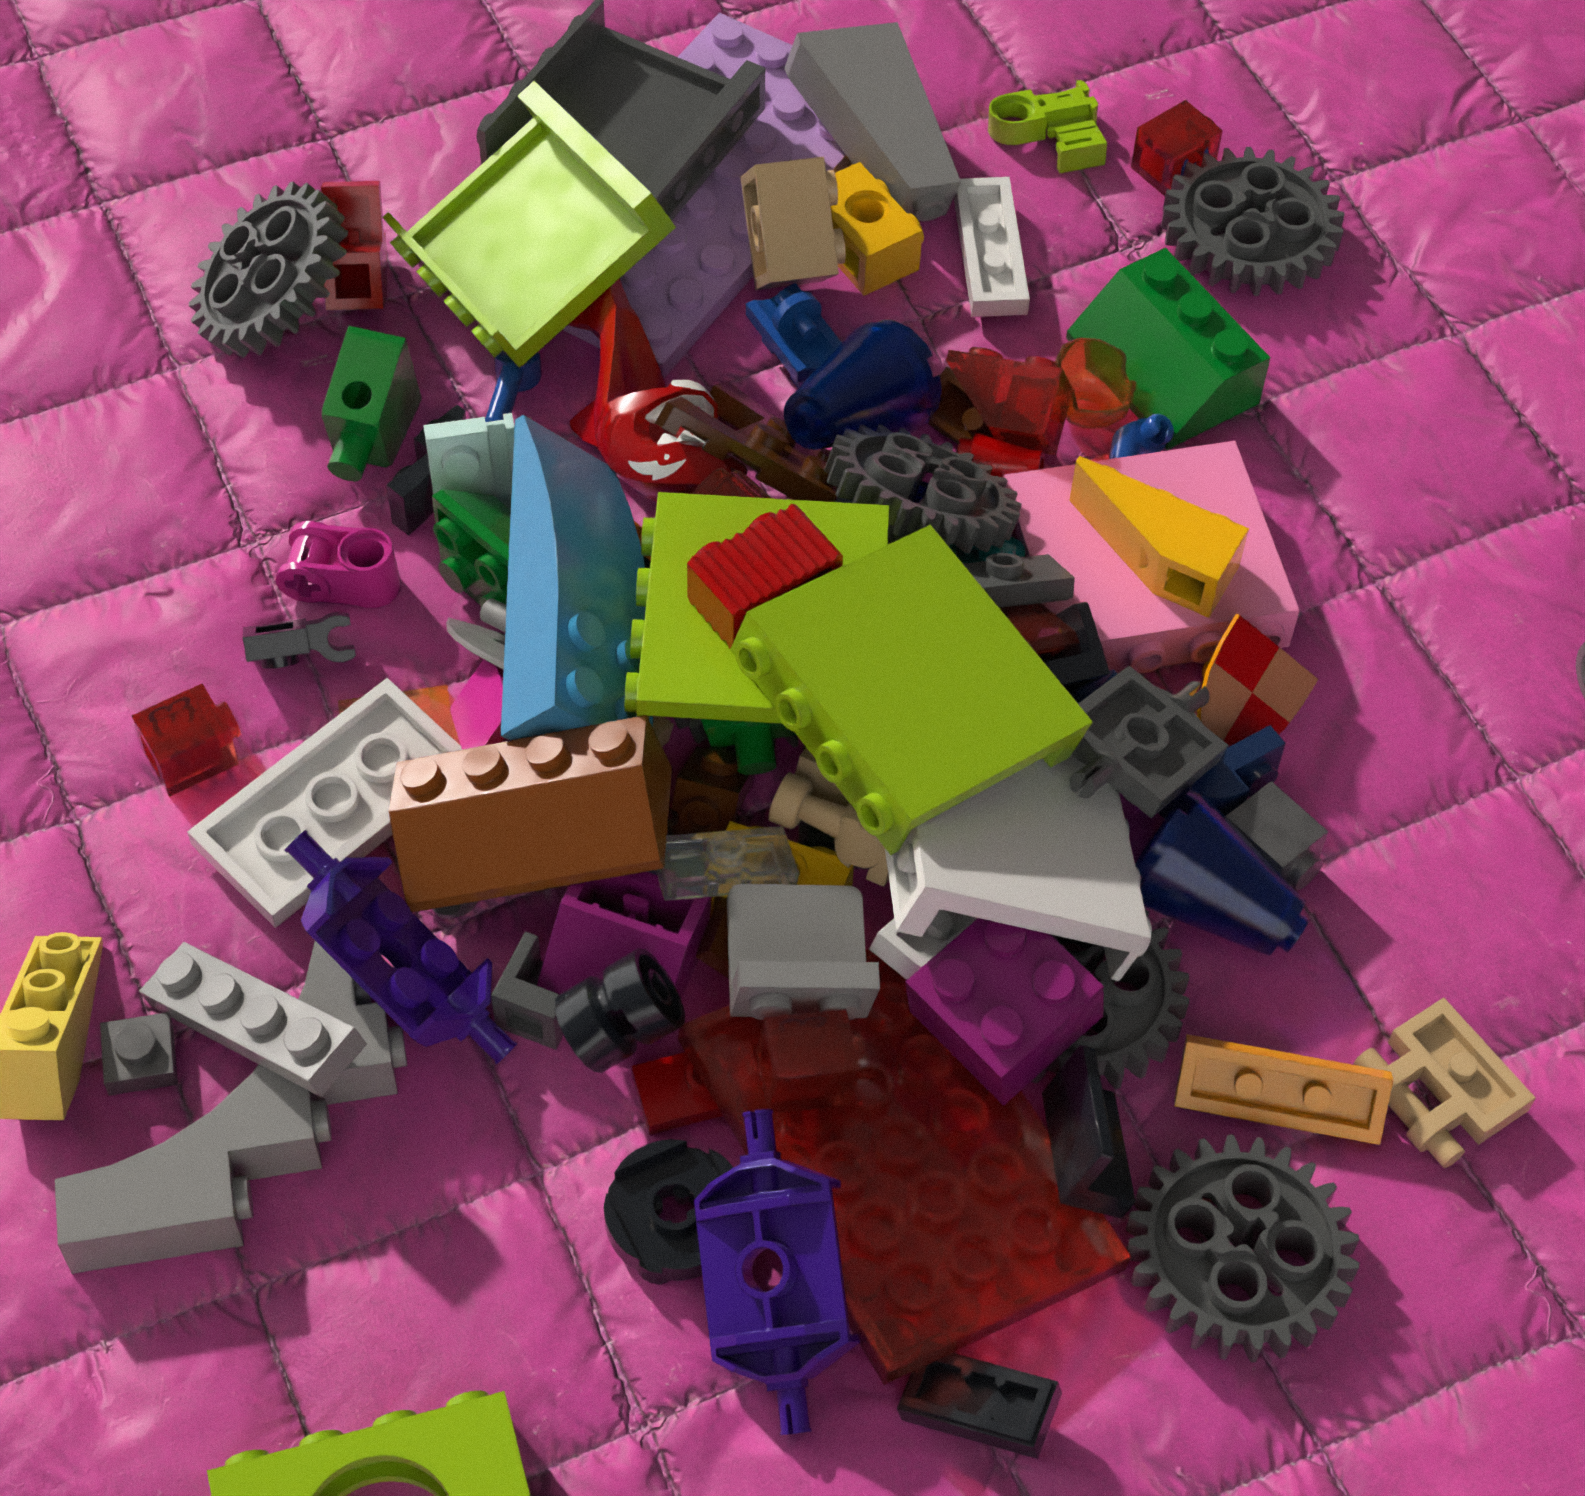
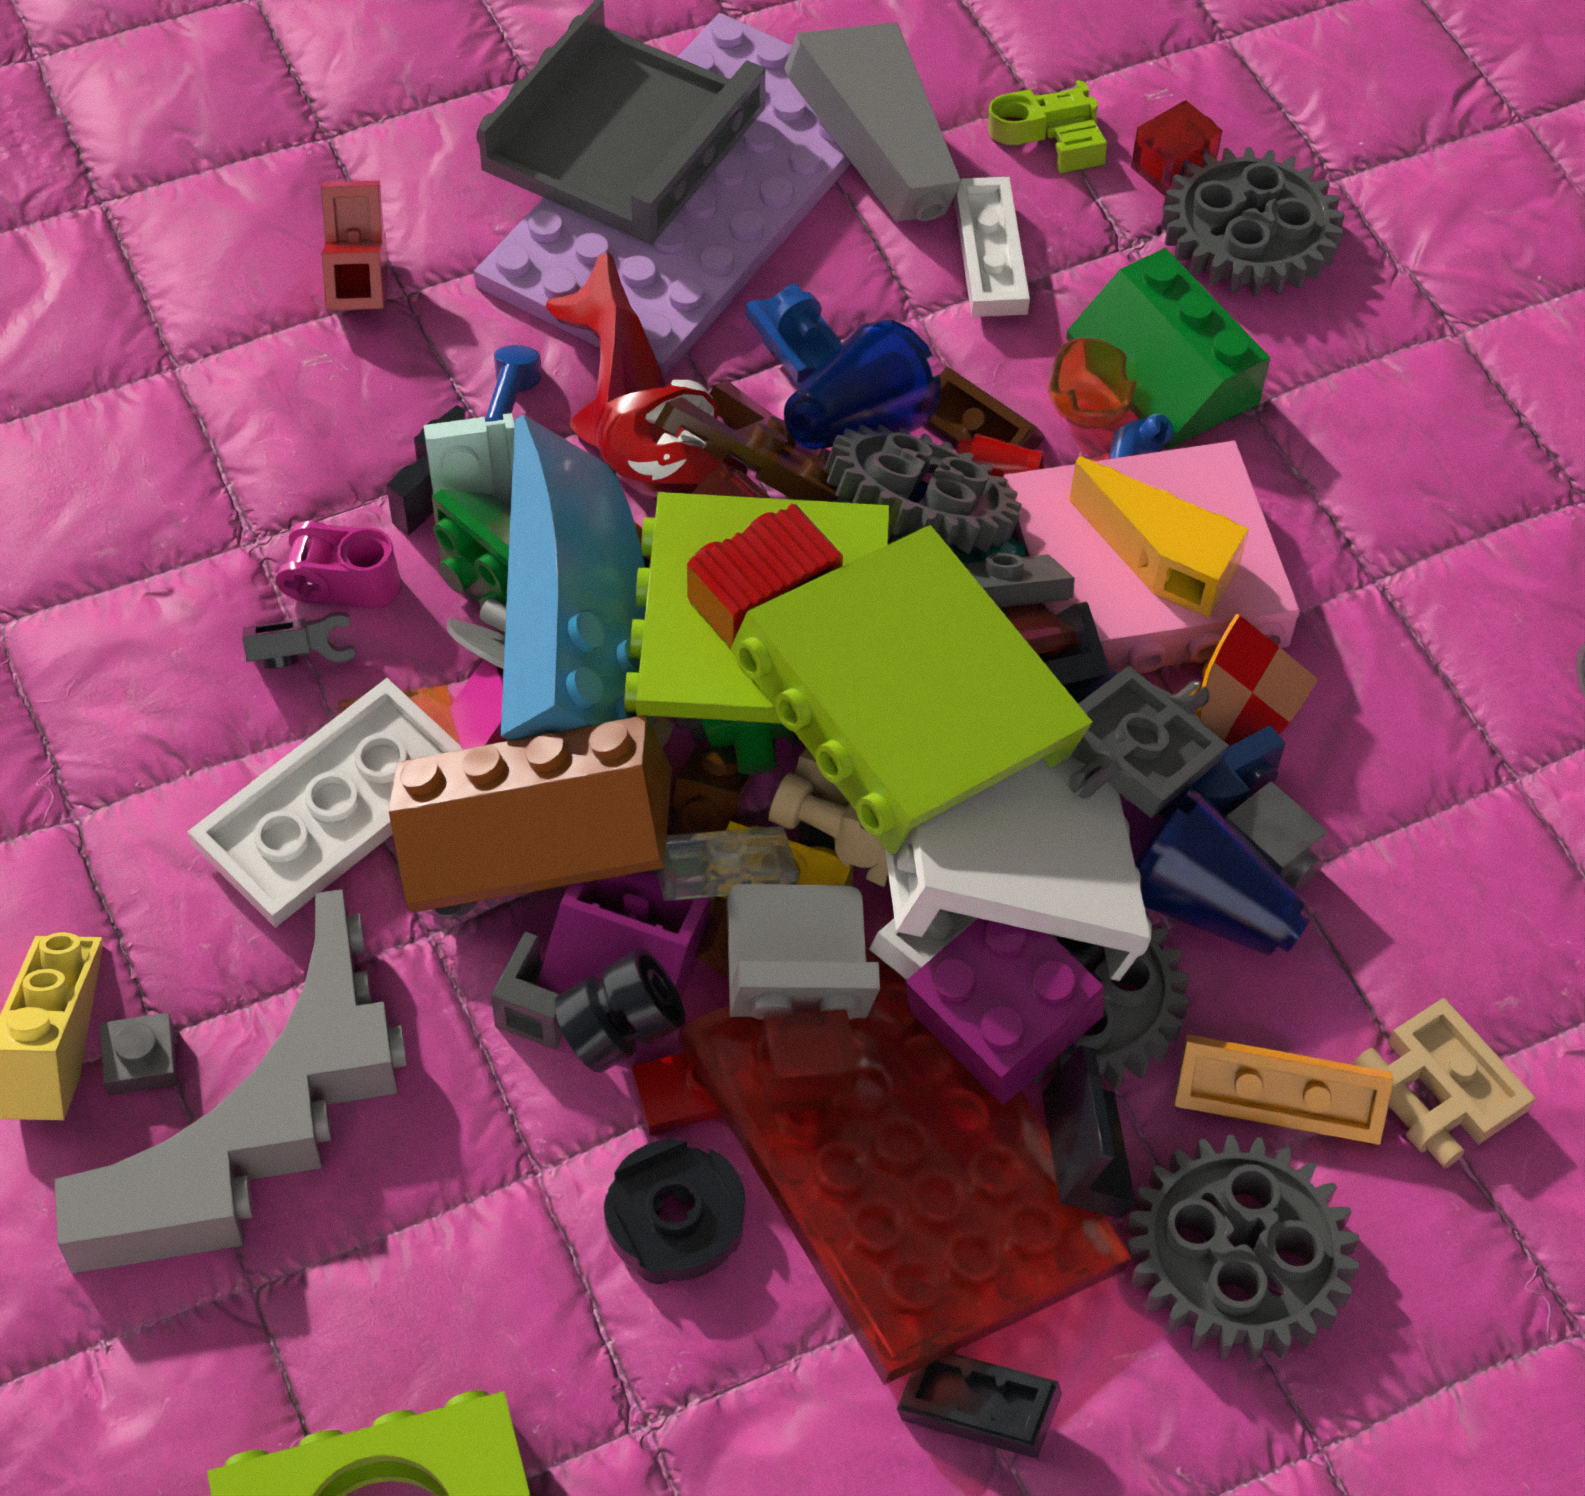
(187, 738): clear red brick -> none
(253, 1018): light grey plate -> none
(268, 269): dark grey gear -> none
(362, 919): dark purple plate -> none
(369, 402): green torso -> none
(534, 232): lime panel -> none
(792, 222): tan brick -> none
(803, 1320): dark purple plate -> none
(877, 232): yellow brick -> none
(1016, 399): clear red slope -> none

